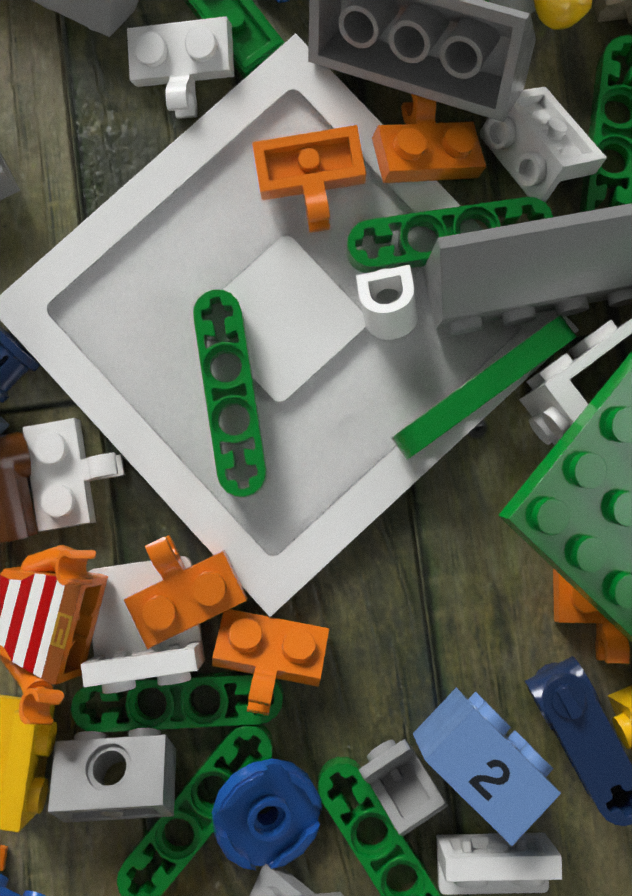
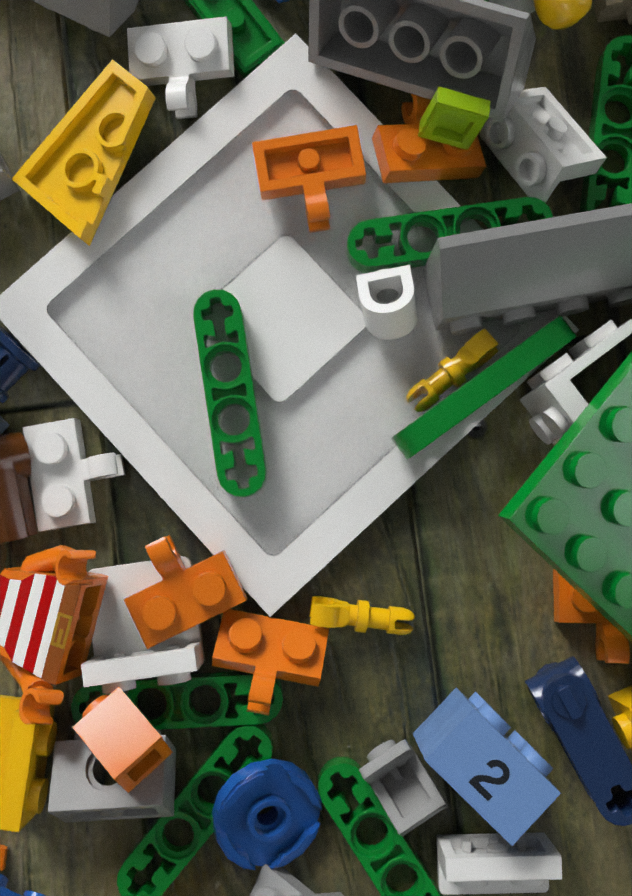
(88, 150): none -> yellow wing
(122, 739): none -> brick
(337, 613): none -> yellow piece
(453, 371): none -> yellow piece
(454, 118): none -> lime tile

